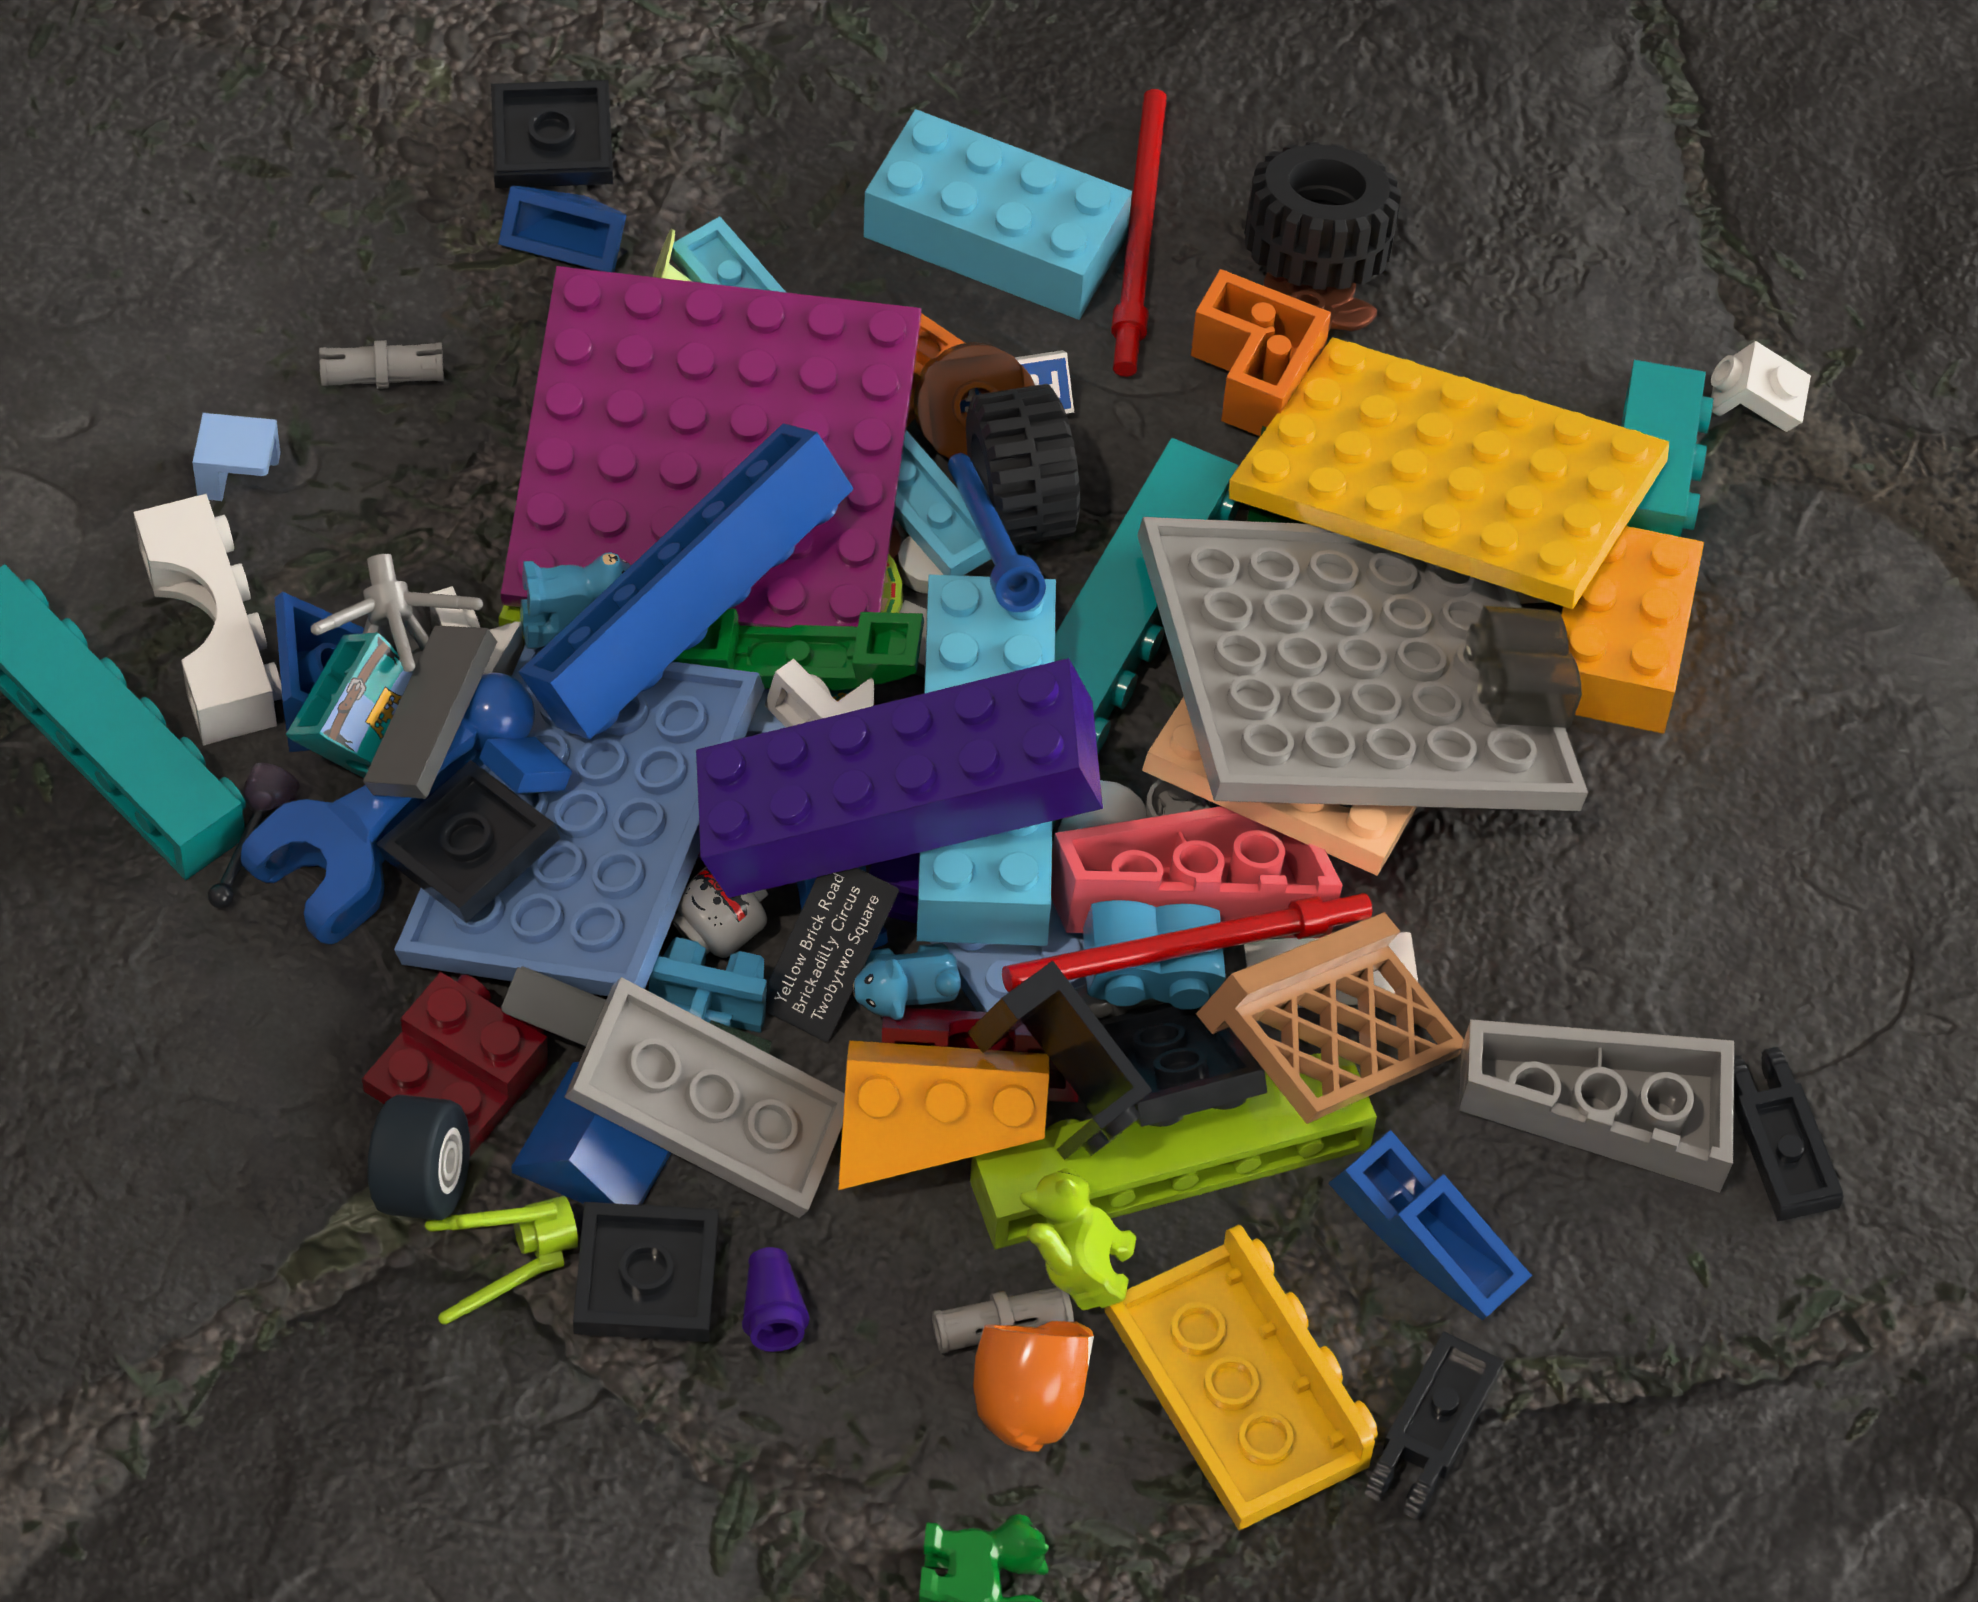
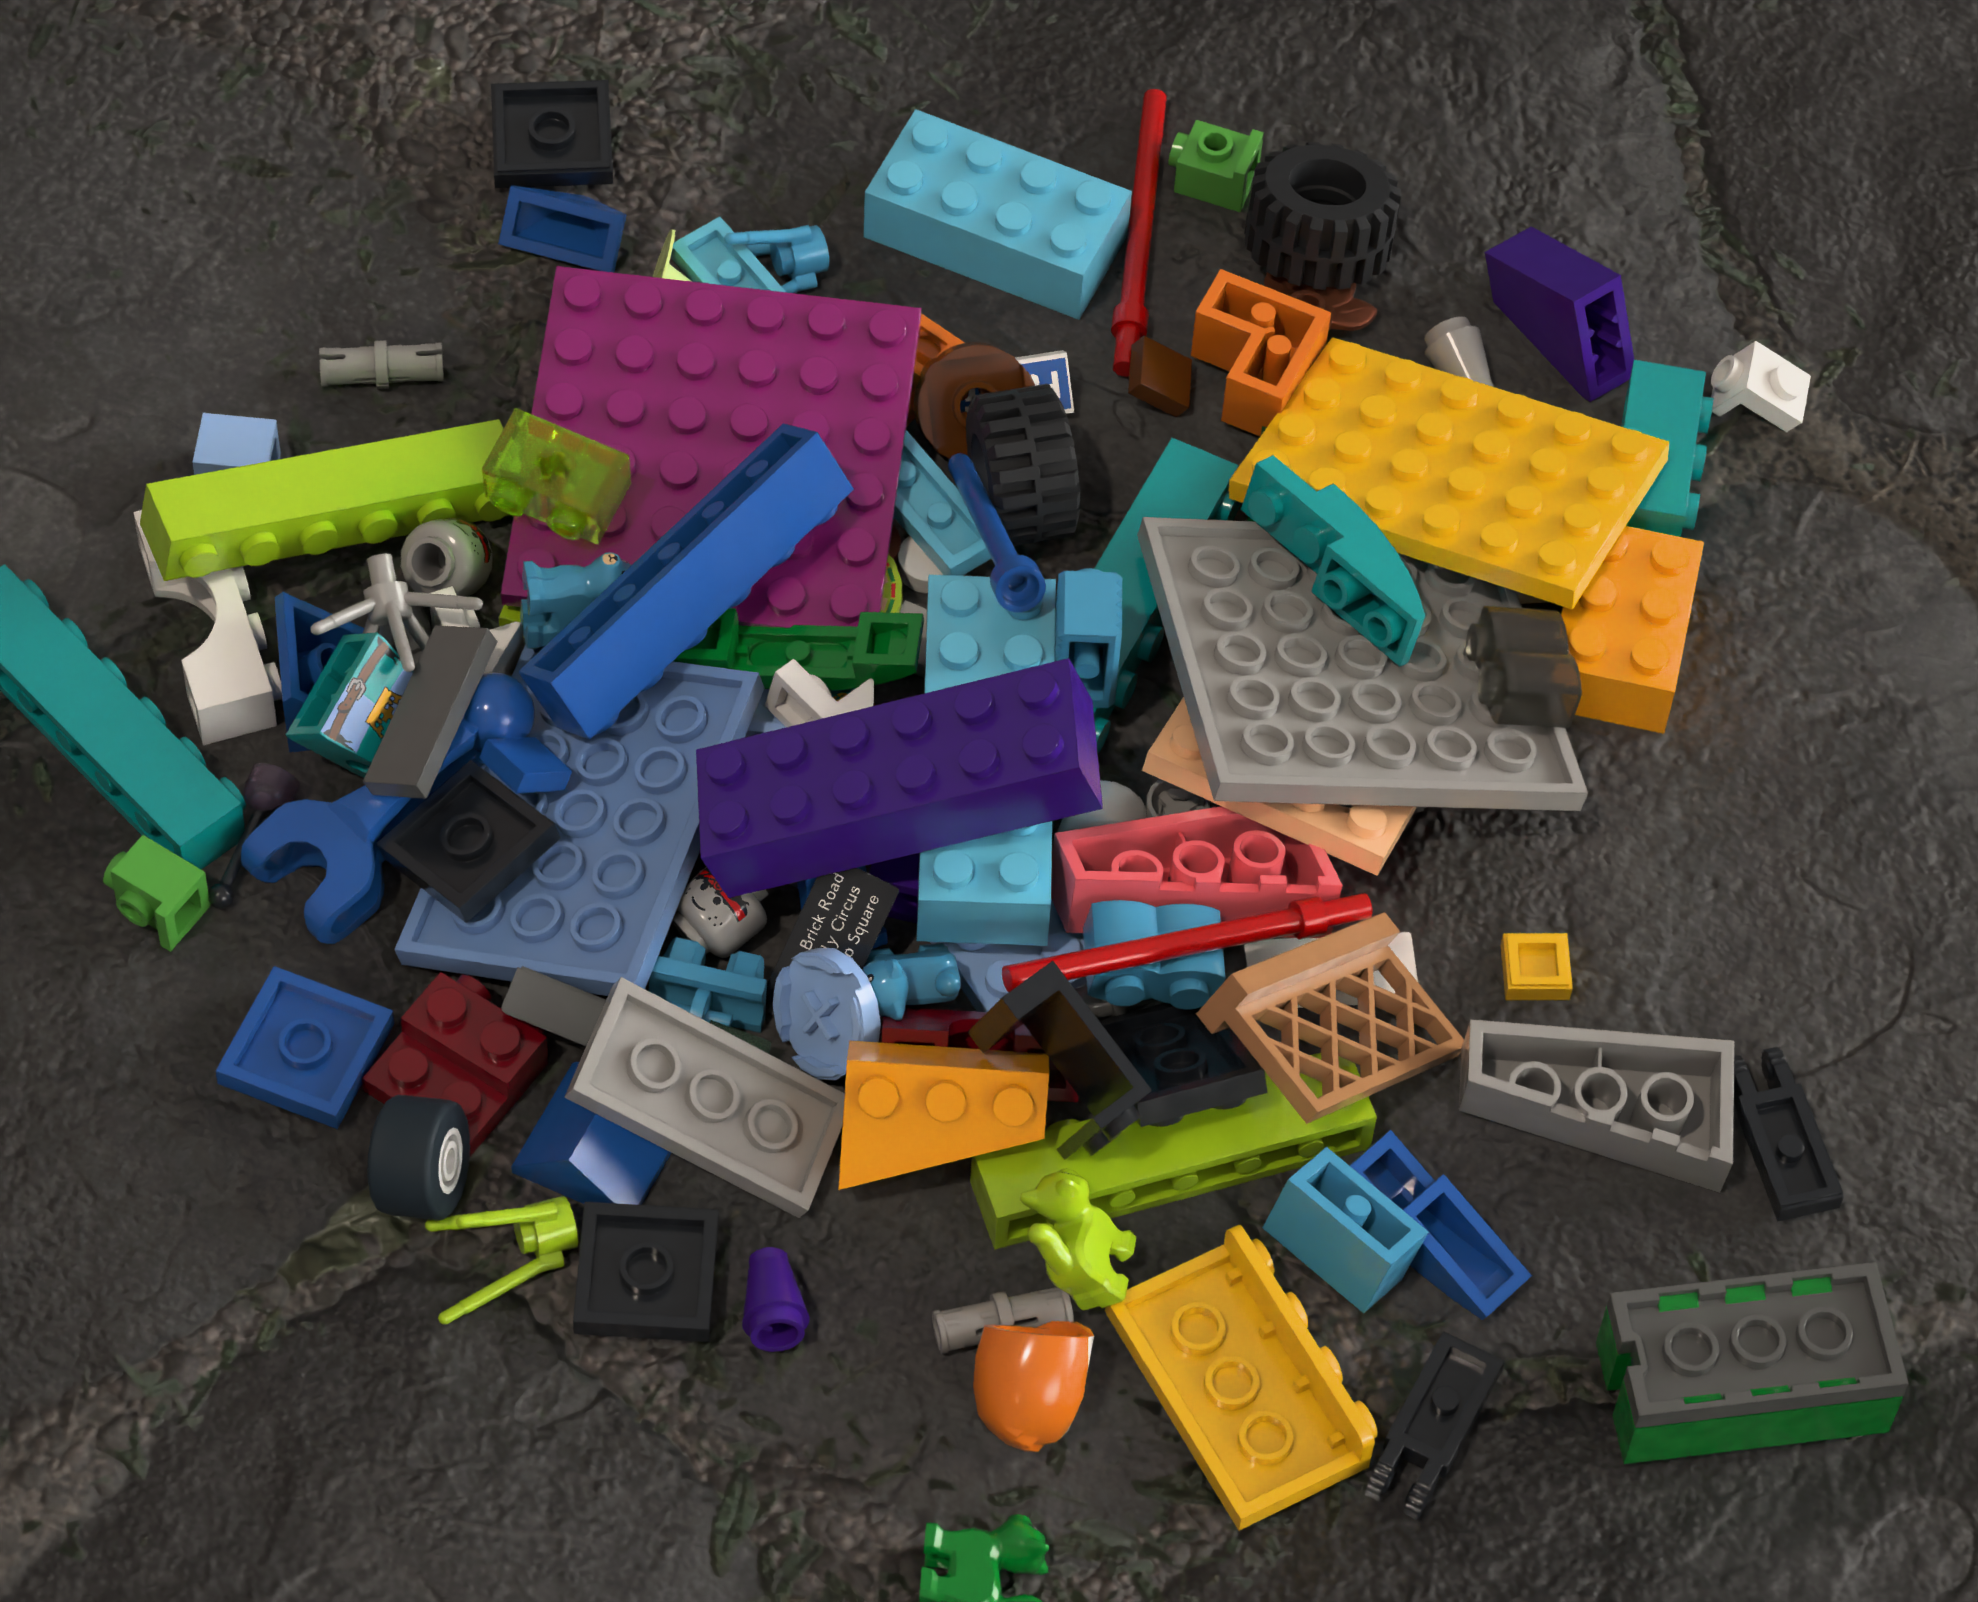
(158, 890): none -> bright green brick
(305, 1047): none -> blue plate
(317, 501): none -> lime brick
(446, 555): none -> light grey head
(556, 477): none -> clear neon green brick
(793, 252): none -> dark azure plant
(821, 1007): none -> light blue tile
(1090, 629): none -> dark azure brick
(1160, 376): none -> reddish brown tile
(1215, 164): none -> bright green brick
(1345, 1229): none -> dark azure brick
(1352, 558): none -> teal slope
(1458, 350): none -> light grey cone
(1536, 966): none -> yellow tile
(1565, 309): none -> dark purple slope
(1751, 1362): none -> dark grey piece

